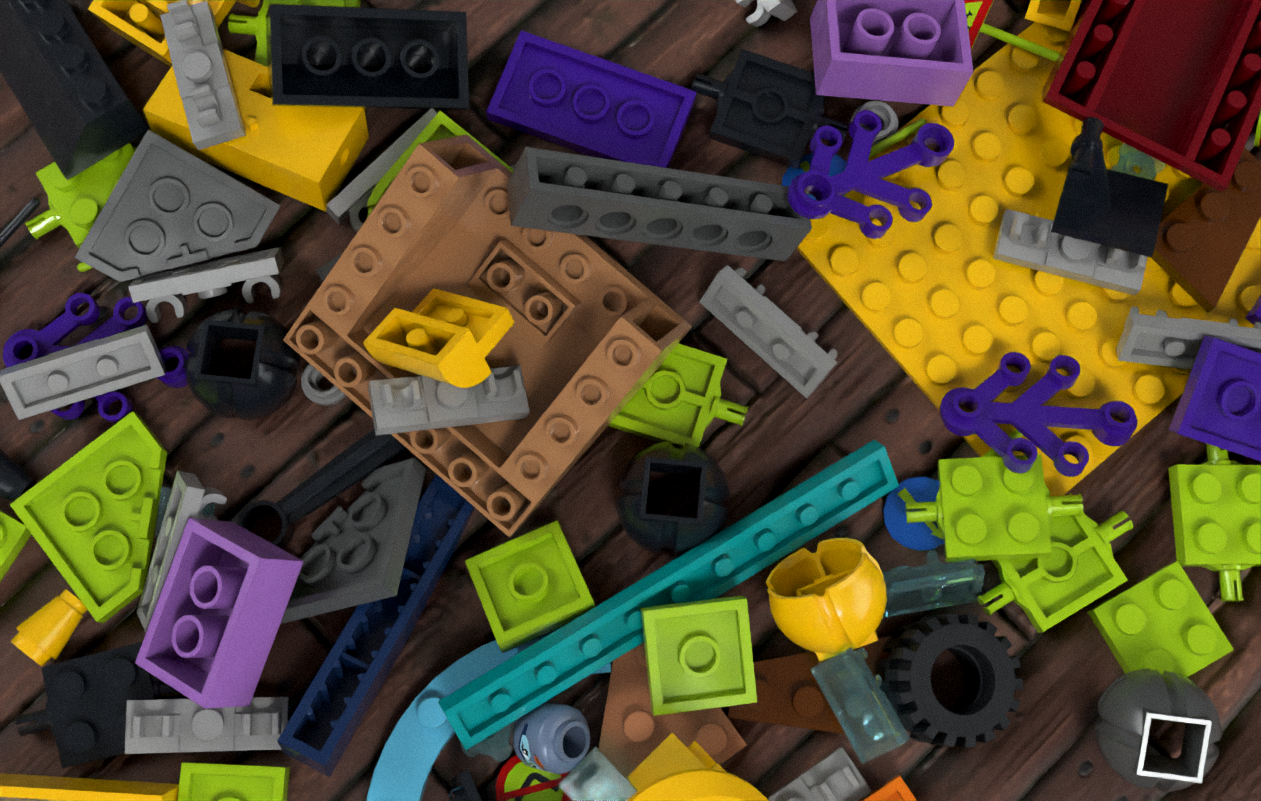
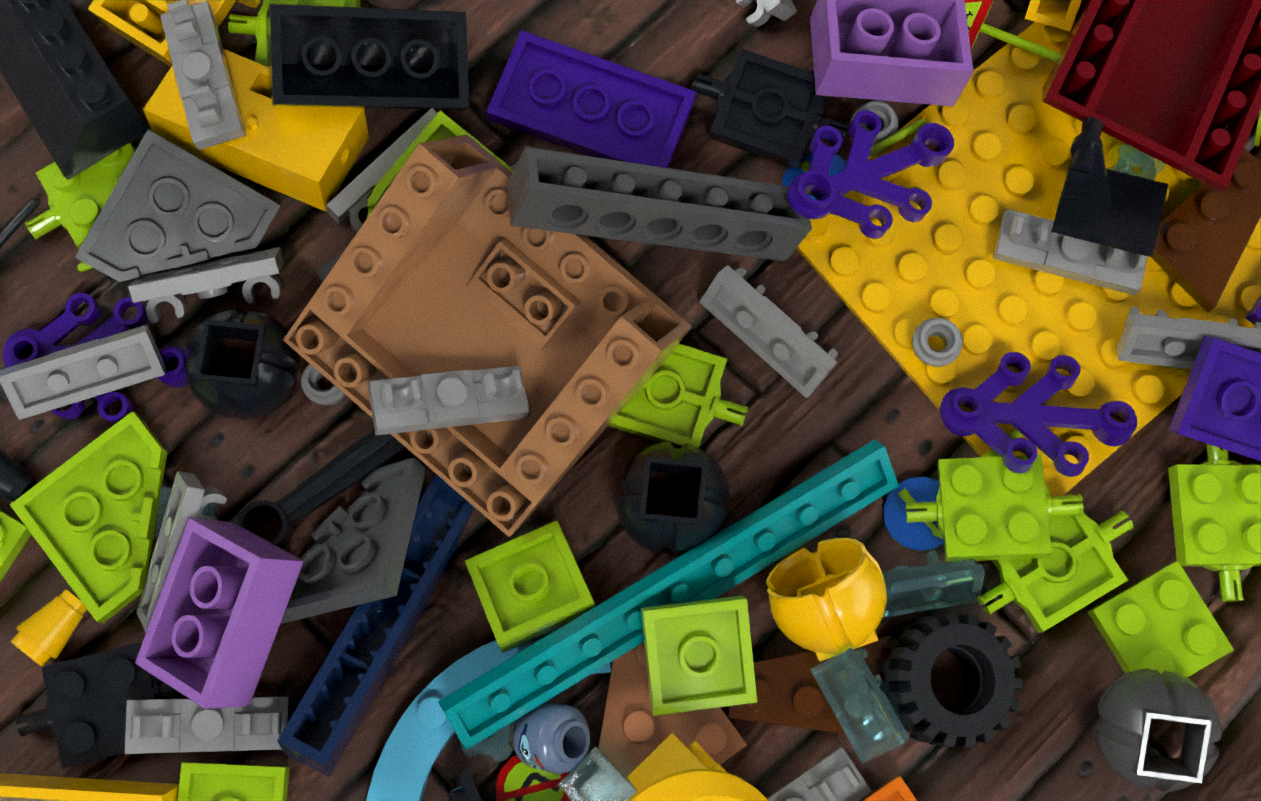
(441, 338): yellow brick -> none
(947, 332): none -> light grey plate

